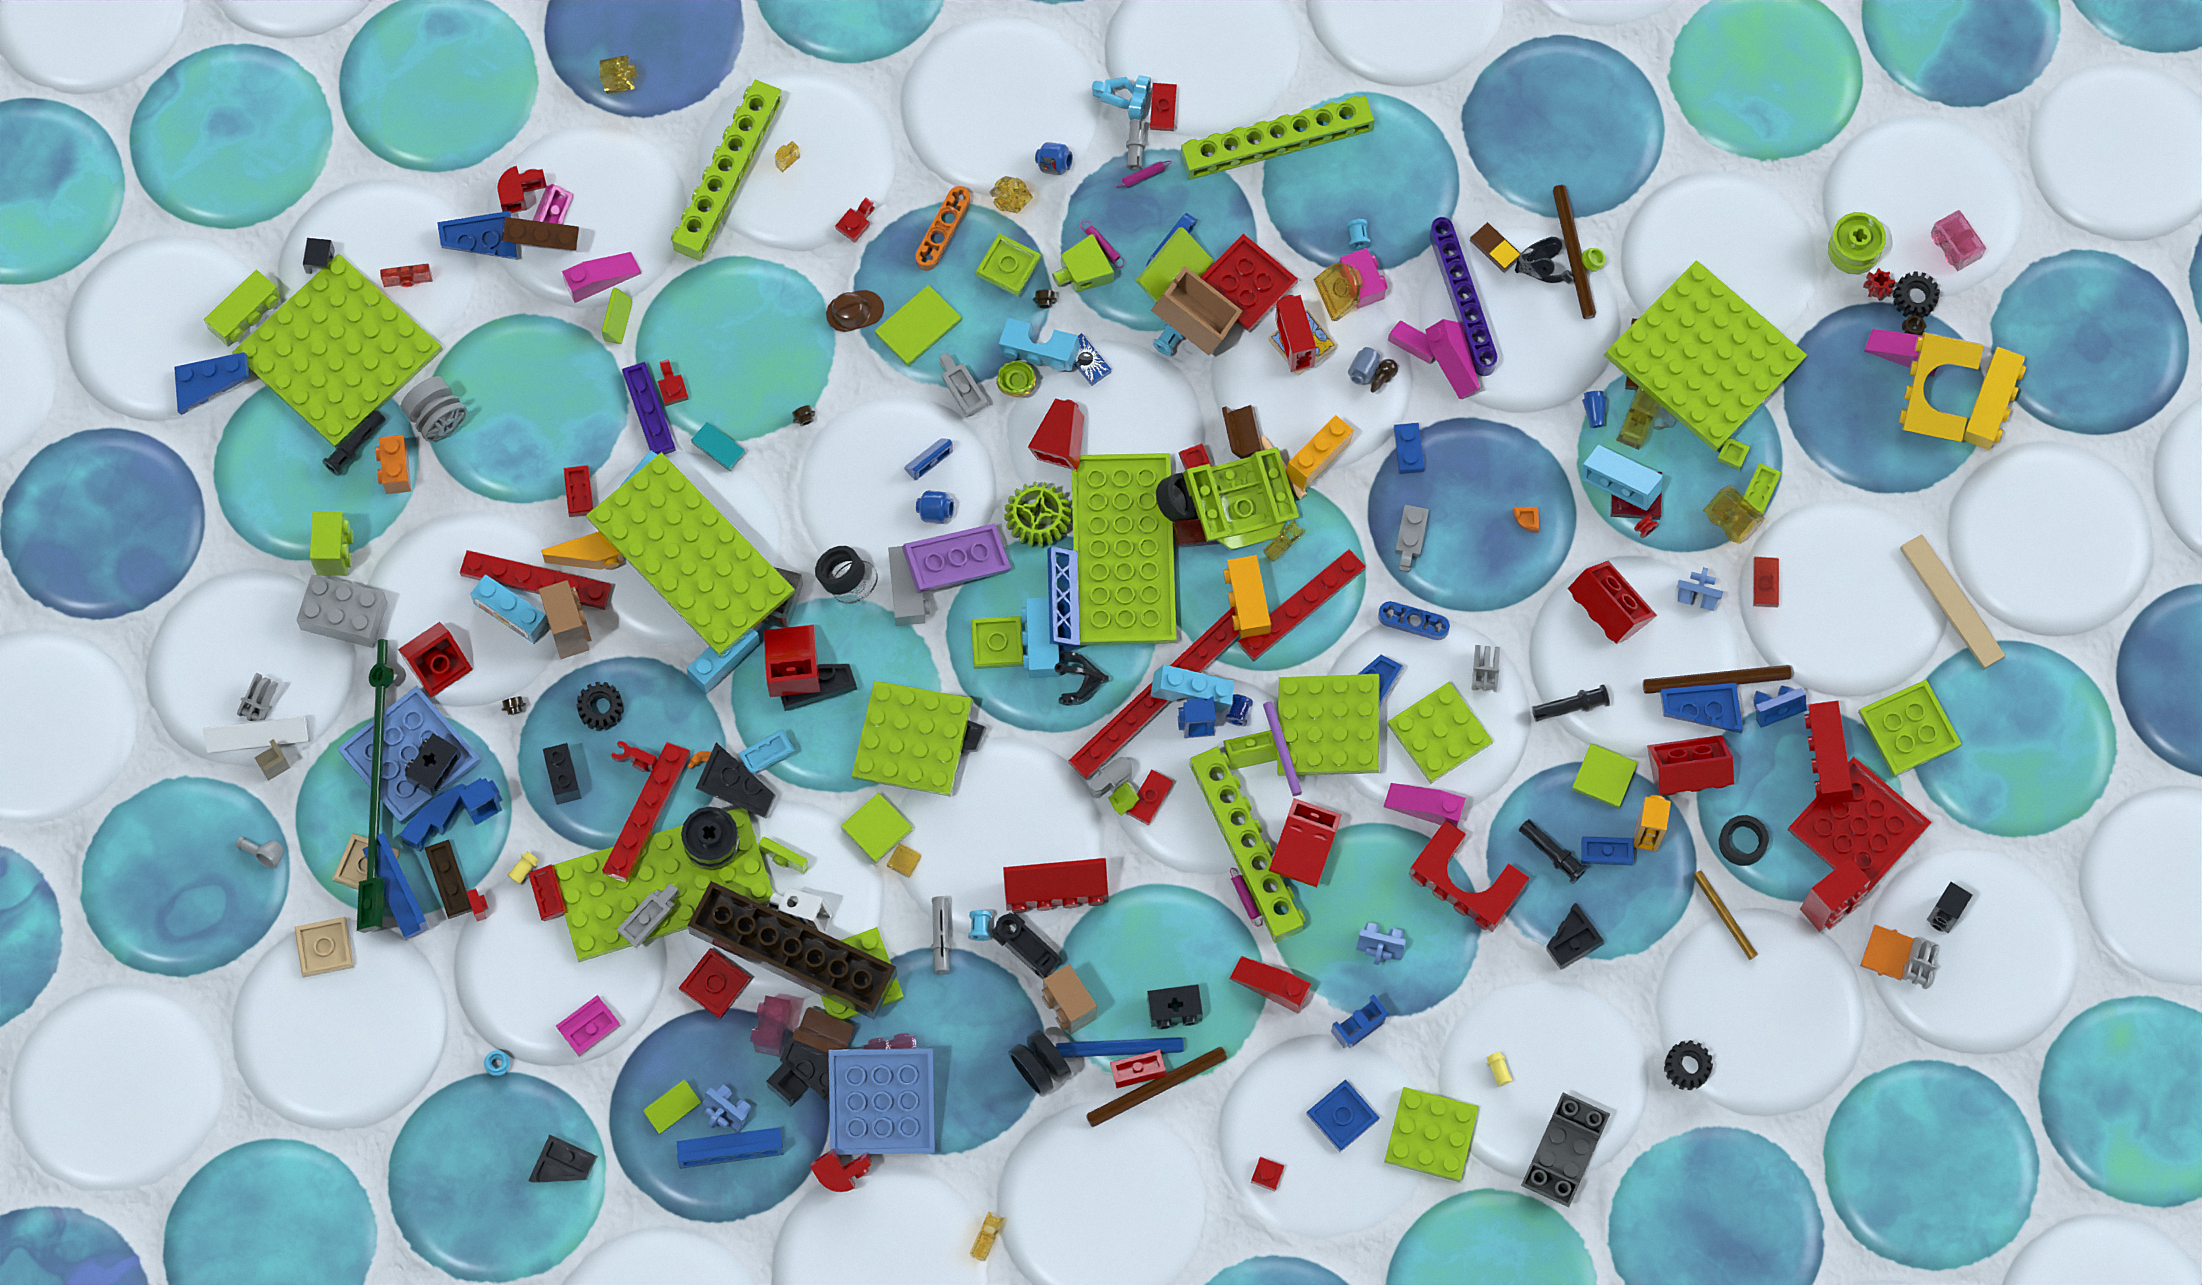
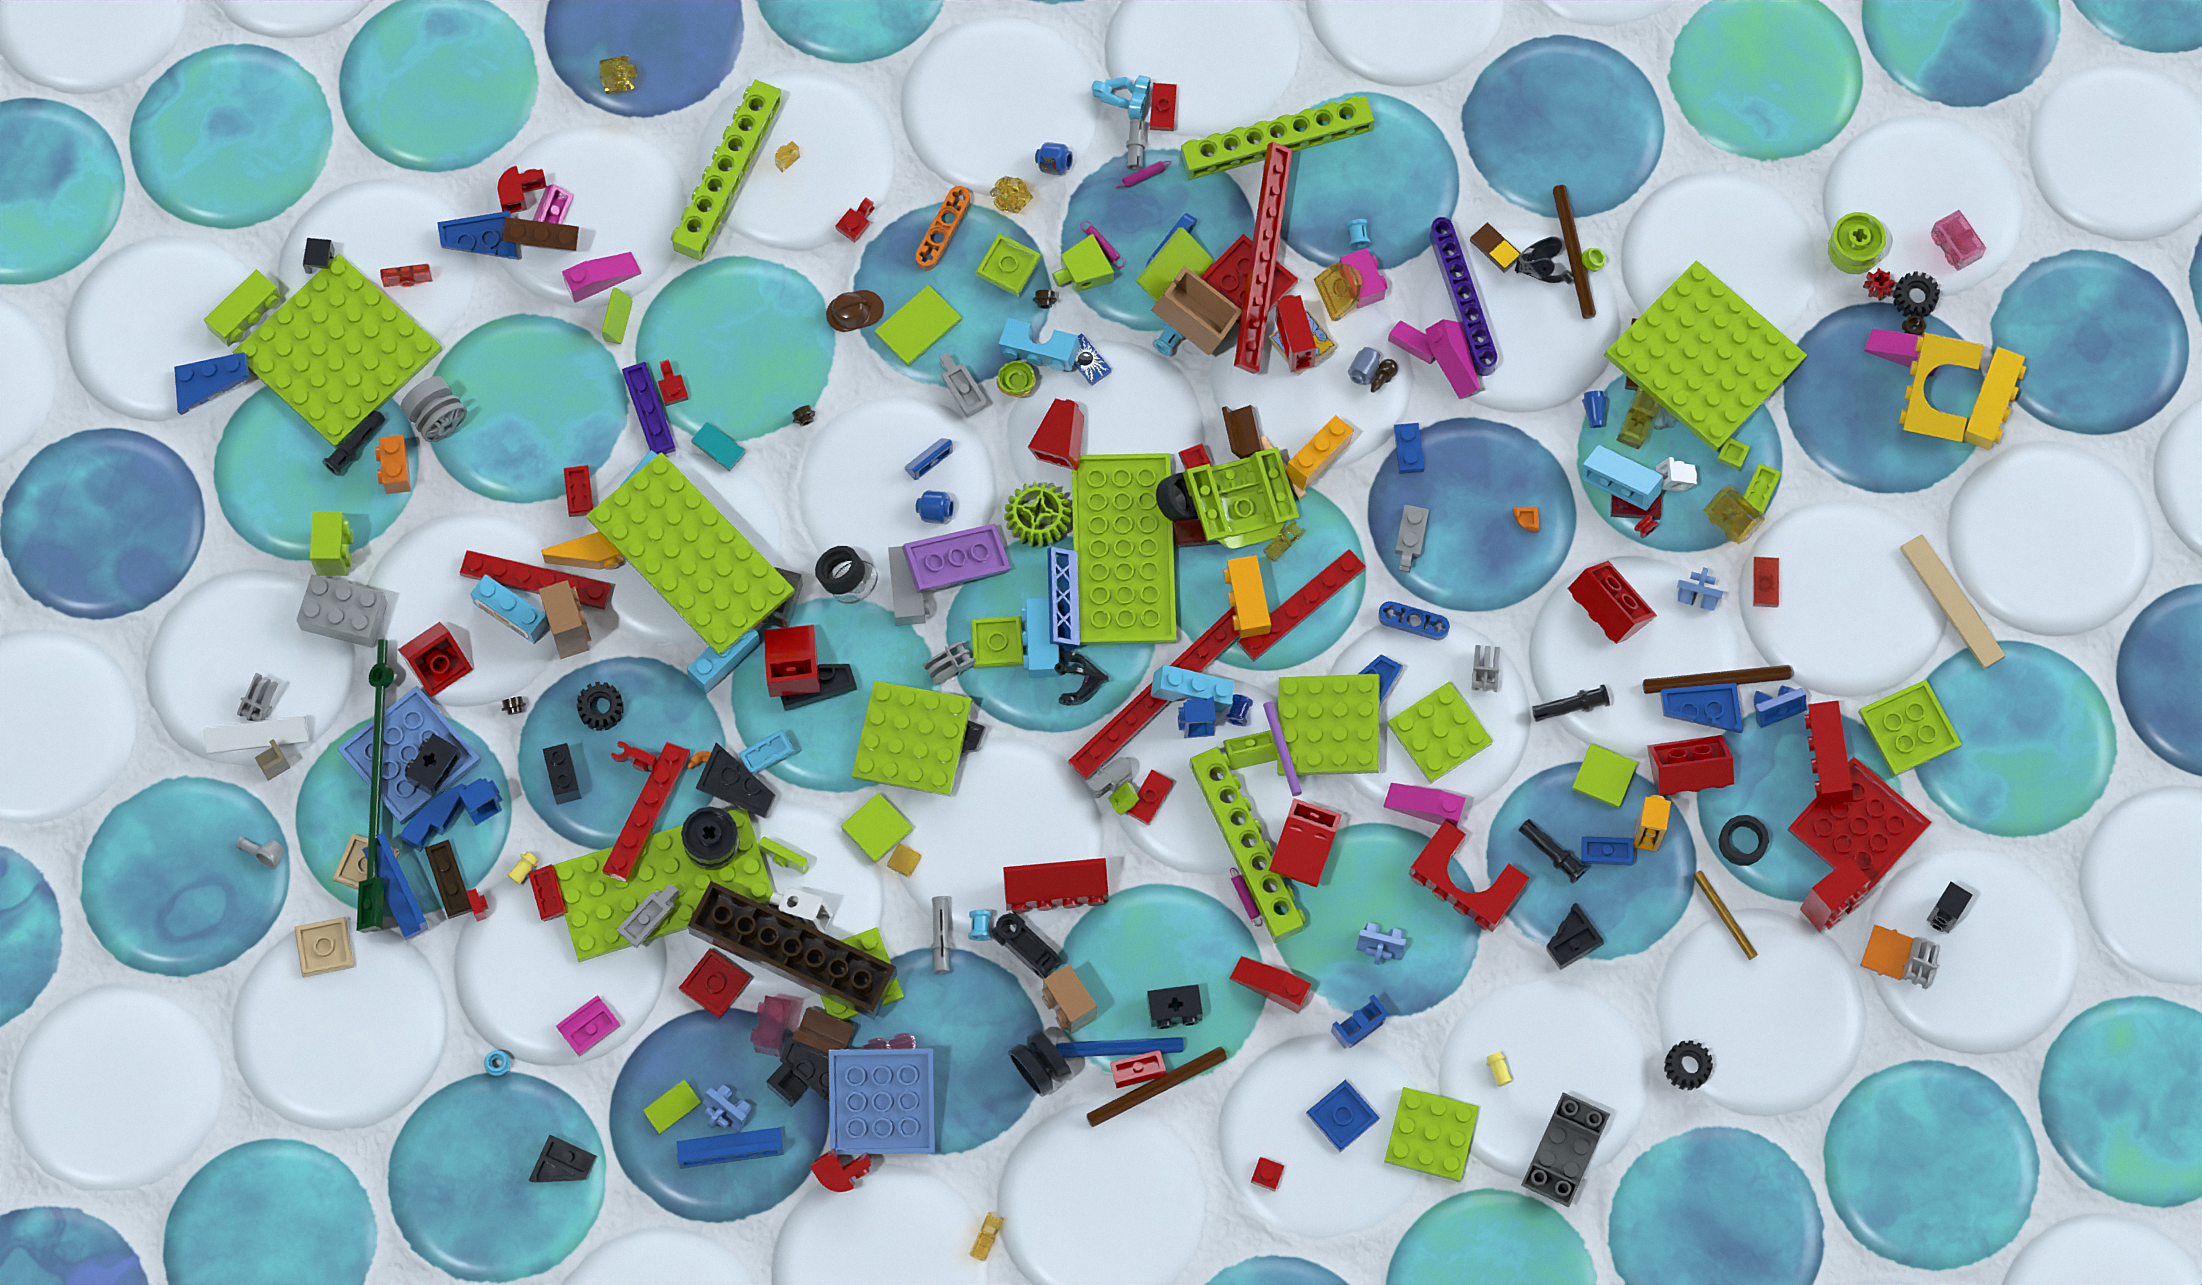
(945, 665): none -> light grey arm
(1263, 258): none -> red plate
(1676, 475): none -> white brick

